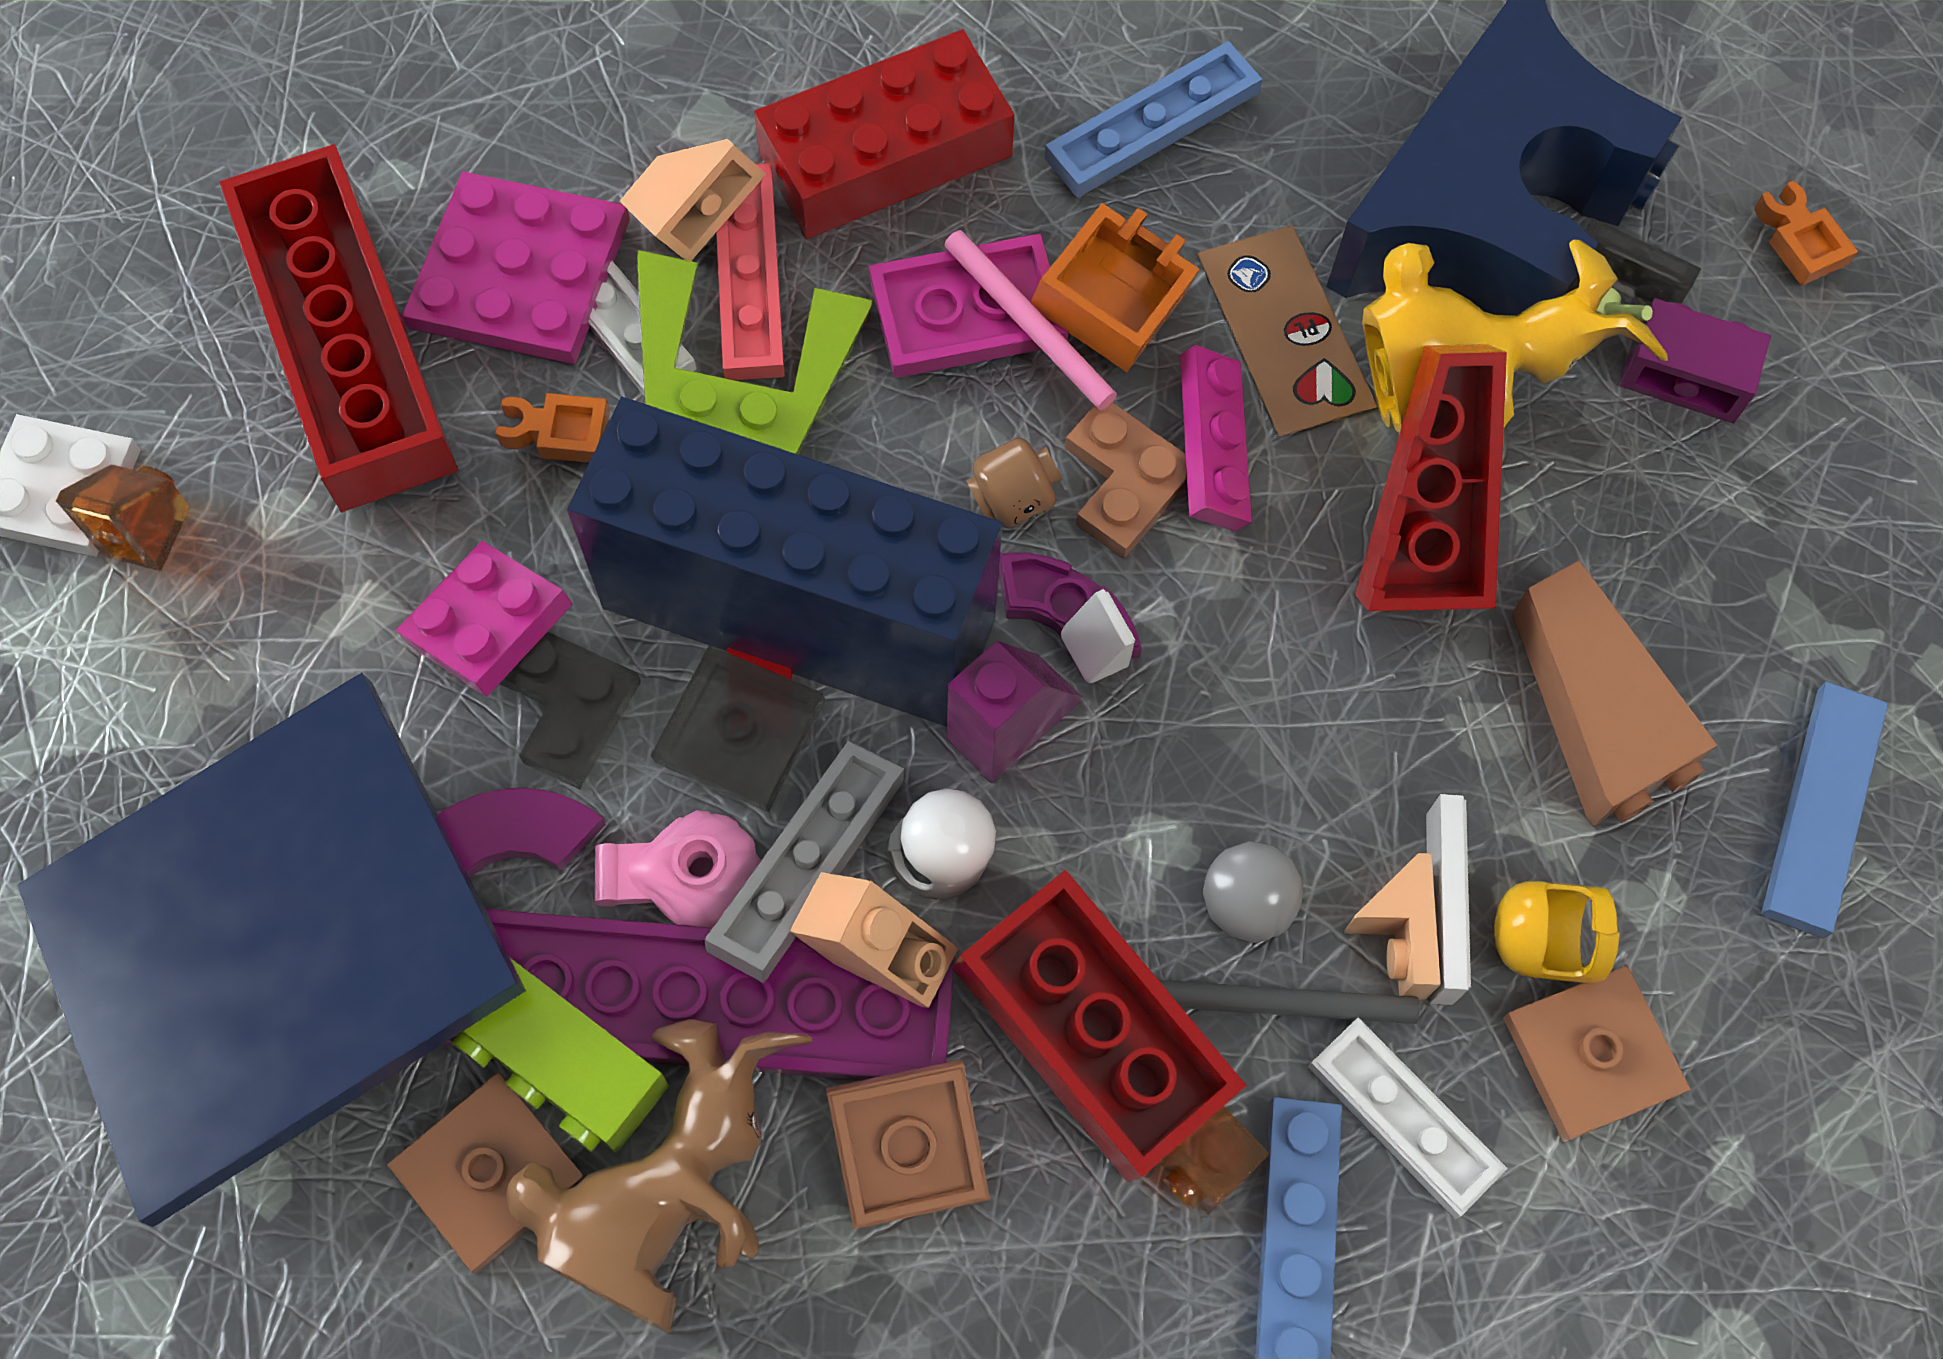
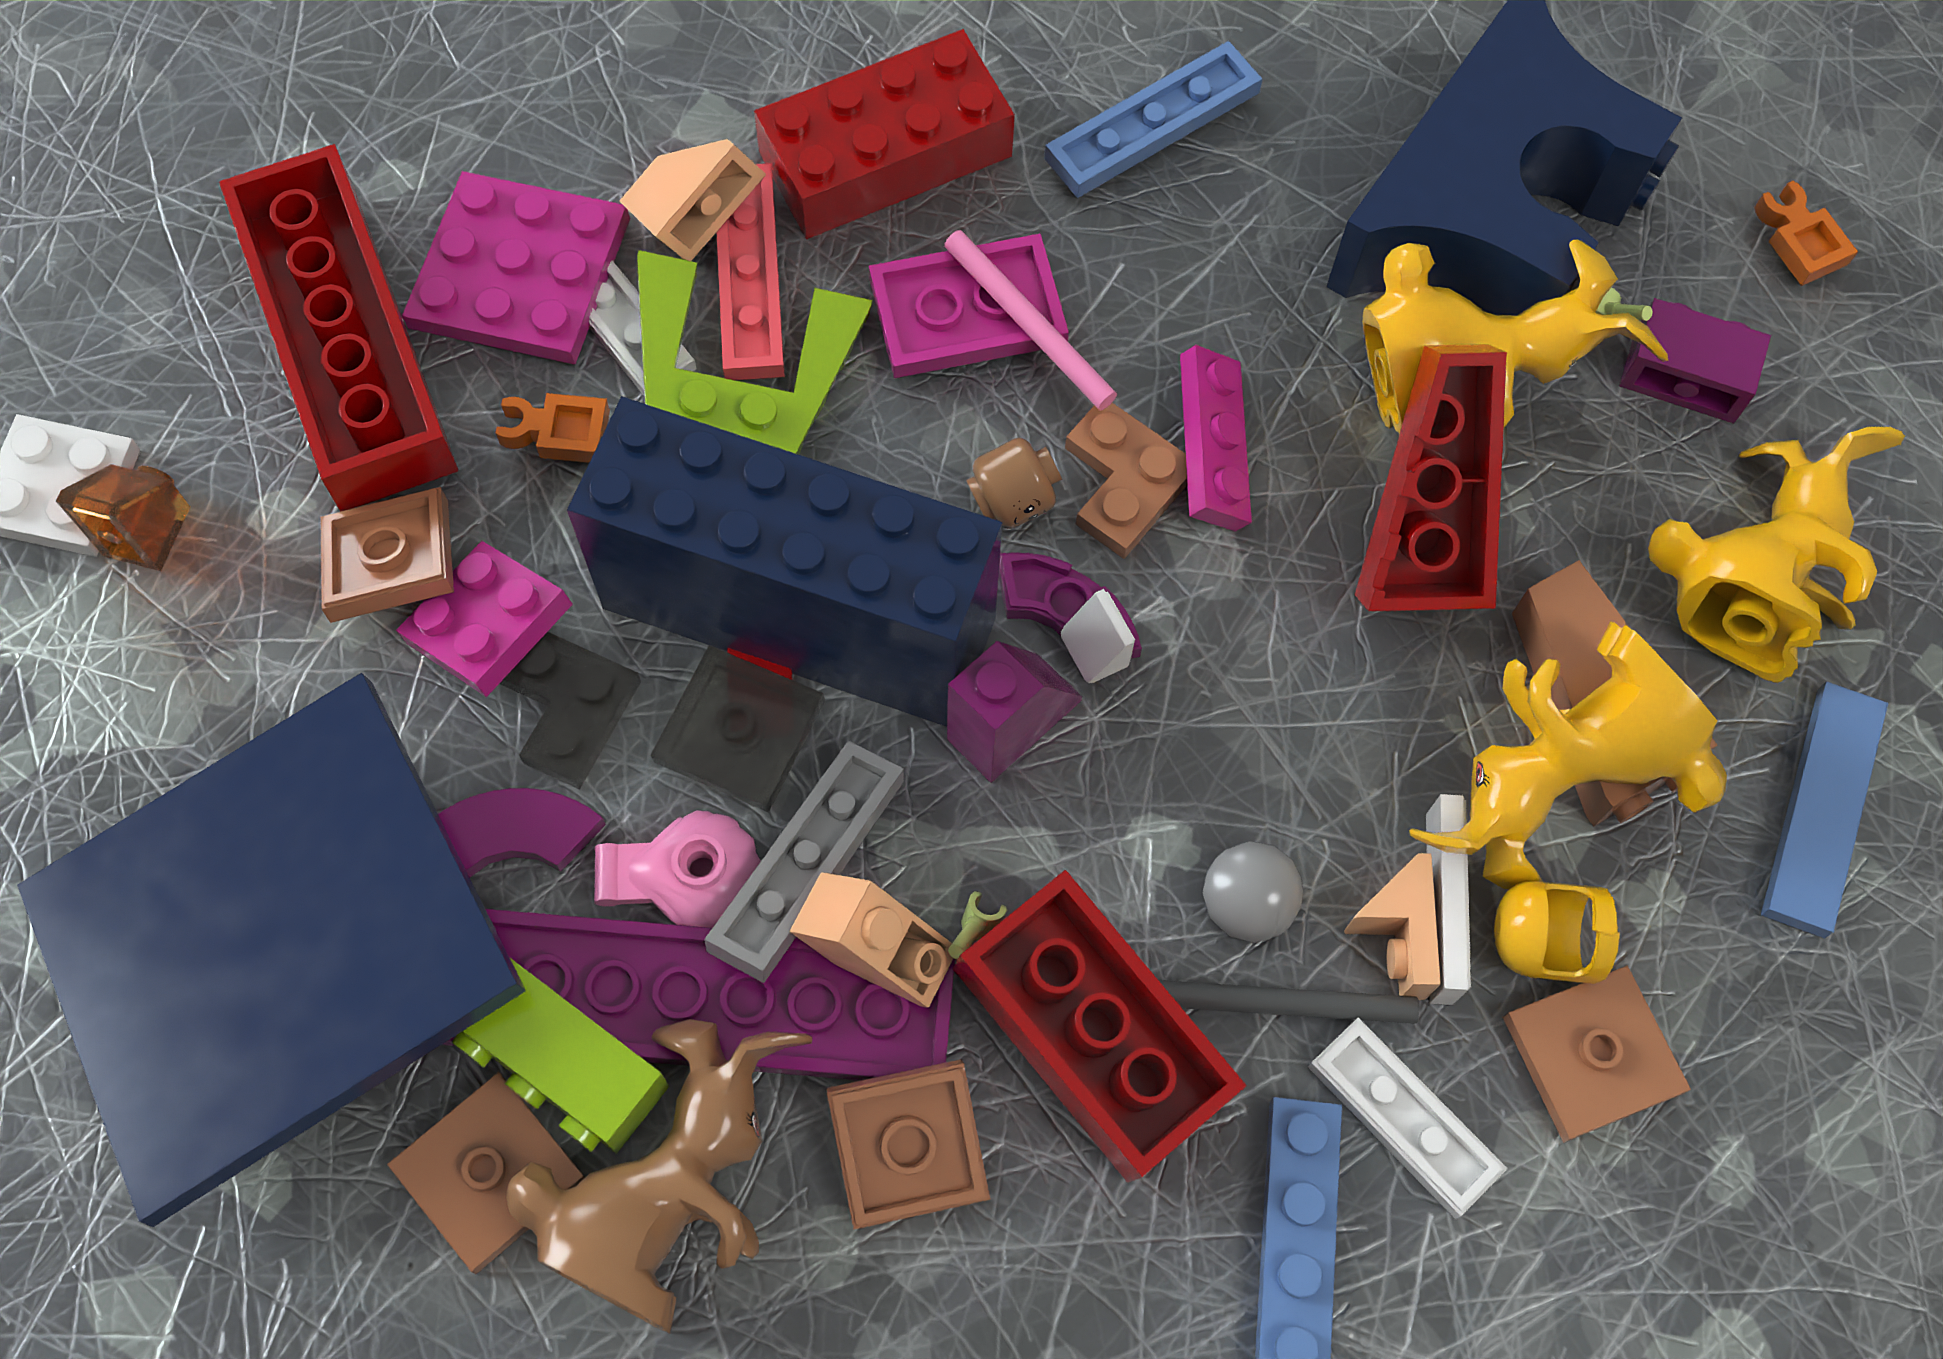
(385, 555): none -> nougat plate
(945, 839): white helmet -> none
(974, 925): none -> yellowish green hand
(1115, 285): orange piece -> none
(1212, 1162): clear orange bracket -> none
(1286, 330): medium nougat sticker -> none
(1622, 733): none -> yellow animal
(1641, 268): clear smoke plate -> none
(1751, 586): none -> yellow animal

